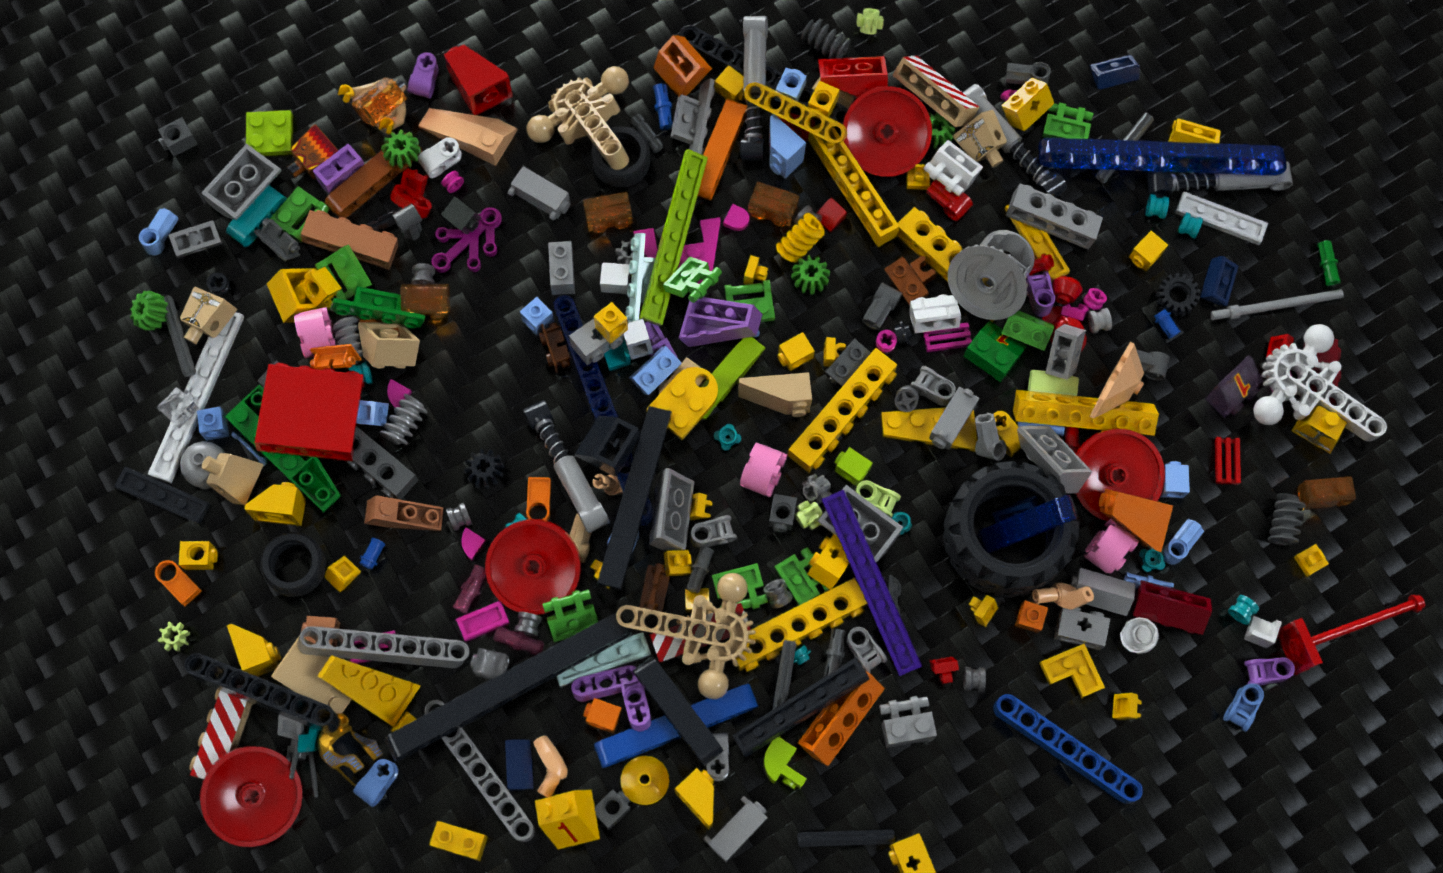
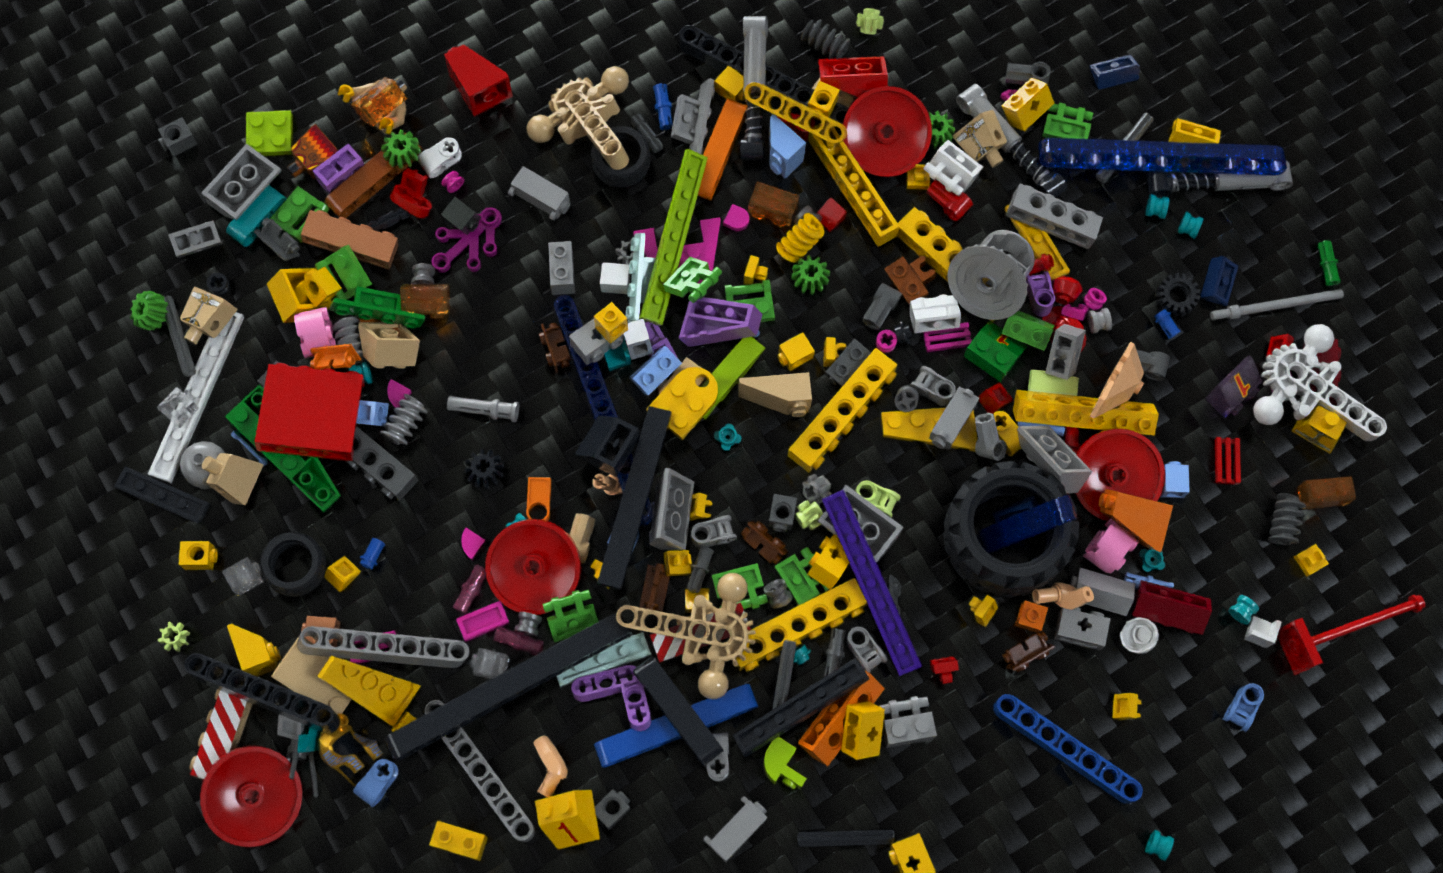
(158, 229): light blue piece -> none
(180, 586): orange piece -> none
(213, 423): medium blue brick -> none
(243, 576): none -> clear brick
(278, 505): yellow slope -> none
(403, 514): nougat slope -> none
(408, 222): dark grey piece -> none
(423, 79): medium lavender piece -> none
(459, 516): flat silver wheel -> none
(475, 134): light nougat wedge -> none
(494, 409): none -> light grey pin
(519, 765): dark blue slope -> none
(536, 314): light blue brick -> none
(568, 470): light grey piece -> none
(602, 715): orange brick -> none
(608, 212): clear orange brick -> none
(644, 793): yellow dish -> none
(680, 65): orange slope -> none
(698, 795): yellow slope -> none
(758, 535): none -> reddish brown hinge
(763, 469): bright pink brick -> none
(791, 77): light blue brick -> none
(852, 466): lime brick -> none
(863, 730): none -> yellow brick
(905, 519): teal plate -> none
(936, 91): tan brick -> none
(974, 679): flat silver wheel -> none
(995, 398): none -> red slope
(1036, 649): none -> reddish brown hinge
(1076, 664): yellow plate -> none
(1148, 251): yellow brick -> none
(1159, 845): none -> teal wheel
(1182, 541): light blue piece -> none
(1222, 218): white tile -> none
(1264, 670): medium lavender piece -> none

